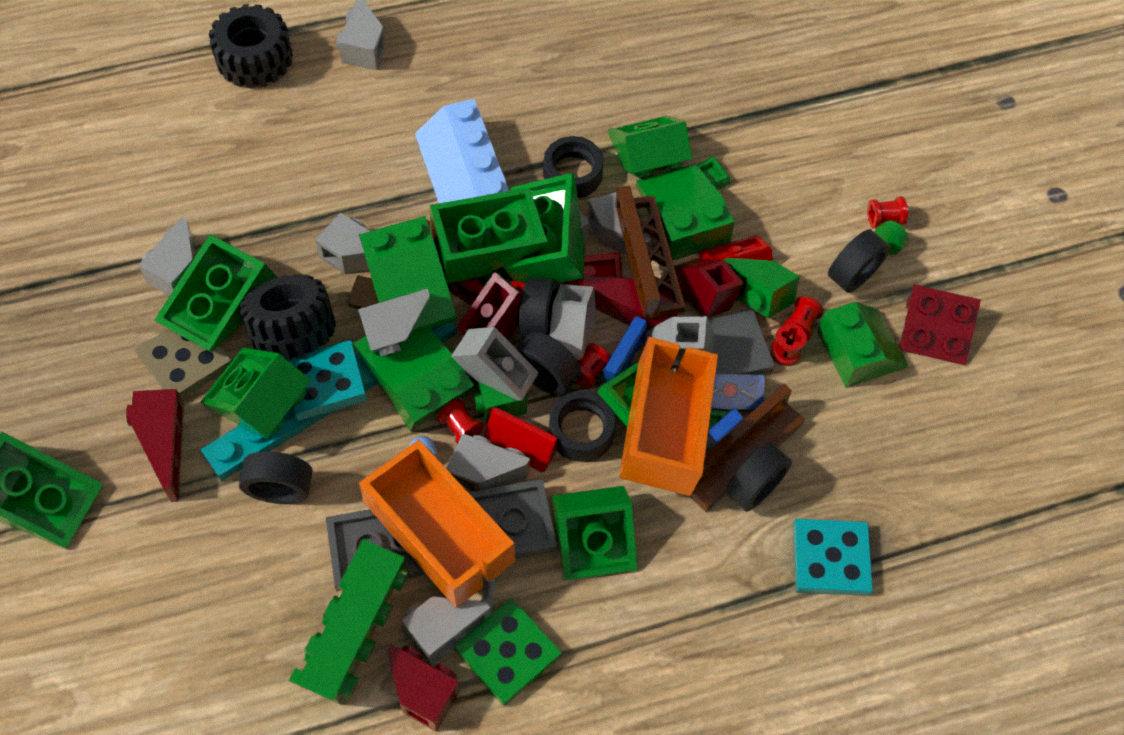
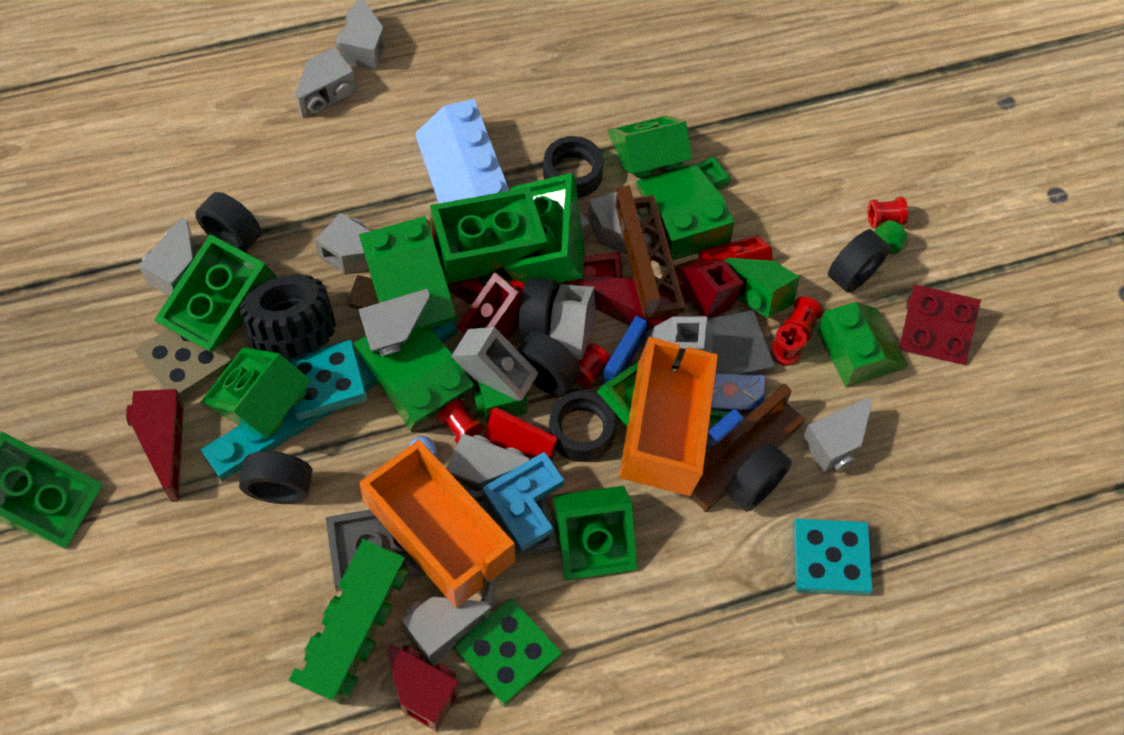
(228, 221): none -> black tyre
(246, 28): black tyre -> none
(324, 82): none -> light grey slope
(515, 499): none -> dark azure plate
(838, 436): none -> light grey slope

